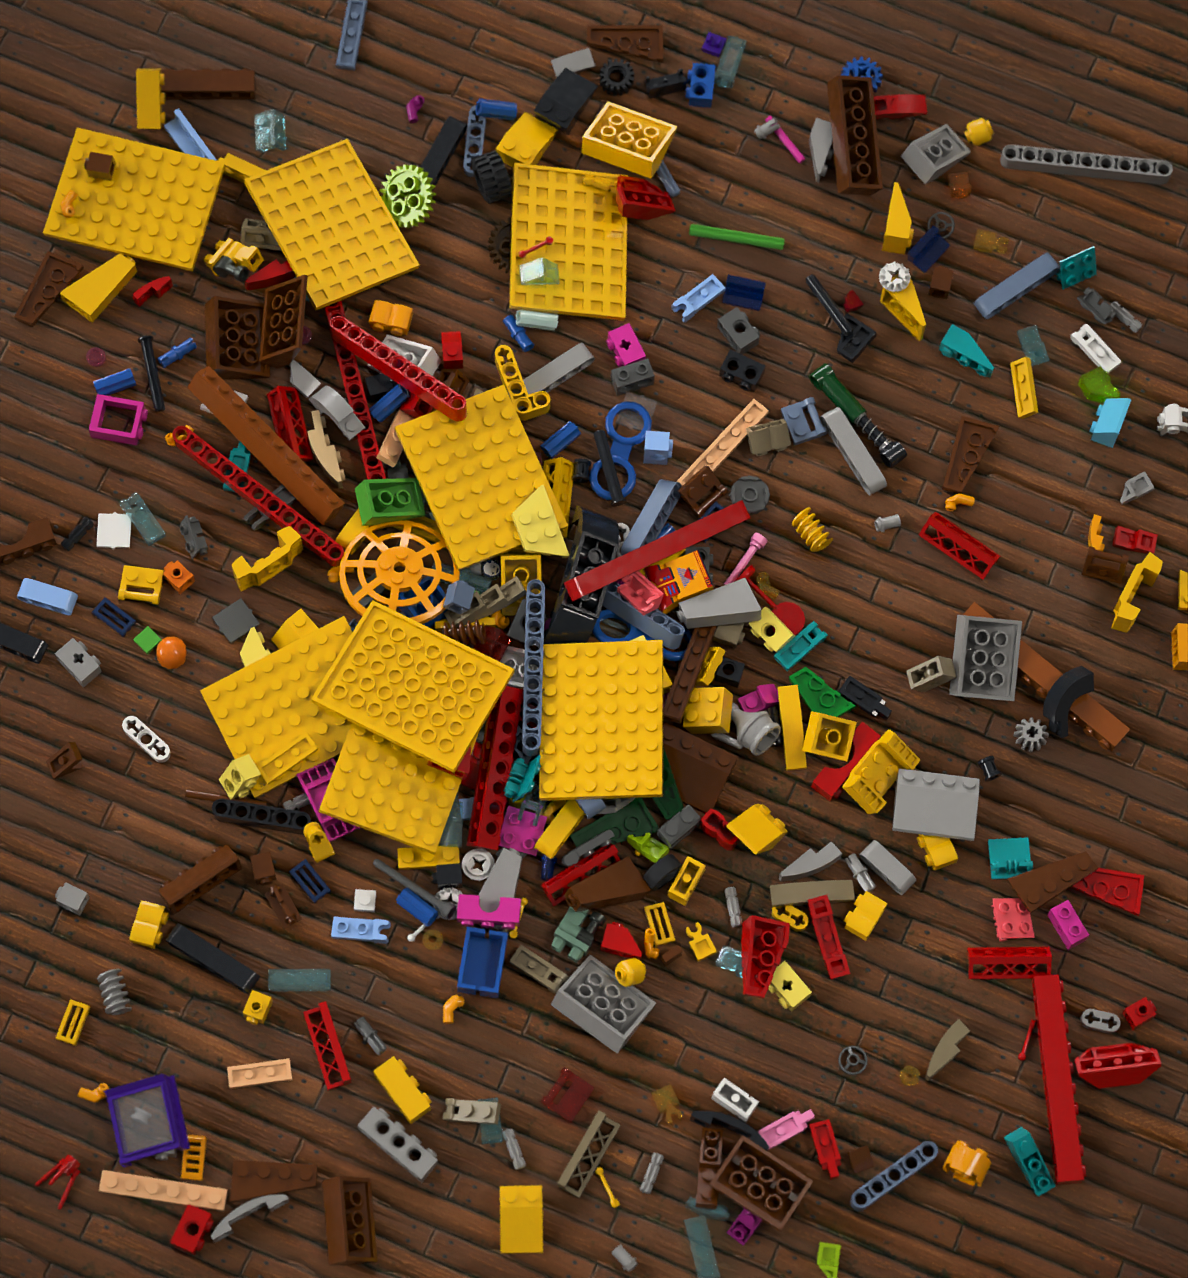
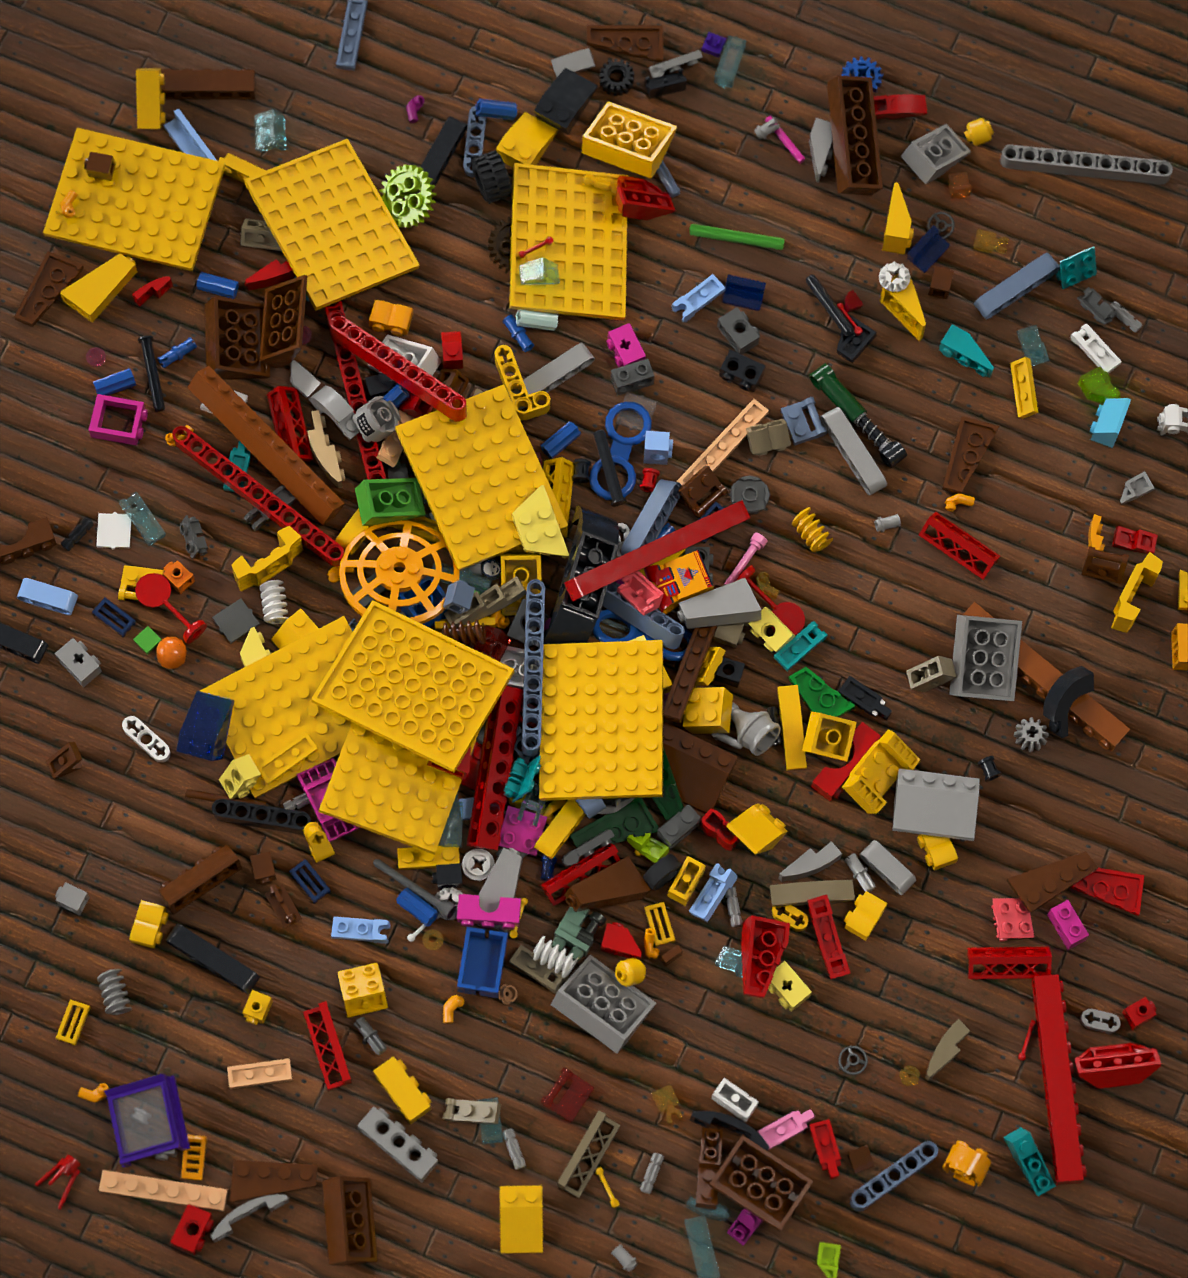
(154, 591): none -> red piece
(206, 727): none -> clear blue slope
(217, 285): none -> blue axle
(229, 255): yellow hips -> none
(272, 602): none -> white piece
(299, 979): clear light blue plate -> none
(362, 990): none -> yellow bracket
(365, 900): white plate -> none
(376, 419): none -> light grey brick
(511, 991): none -> medium nougat plate
(554, 957): none -> white piece
(649, 479): none -> red bush
(674, 64): none -> light grey hinge
(700, 945): yellow plate -> none
(703, 85): blue brick -> none
(713, 892): none -> light blue plate
(759, 700): dark pink slope -> none
(858, 330): none -> red hinge
(1009, 857): teal hinge -> none

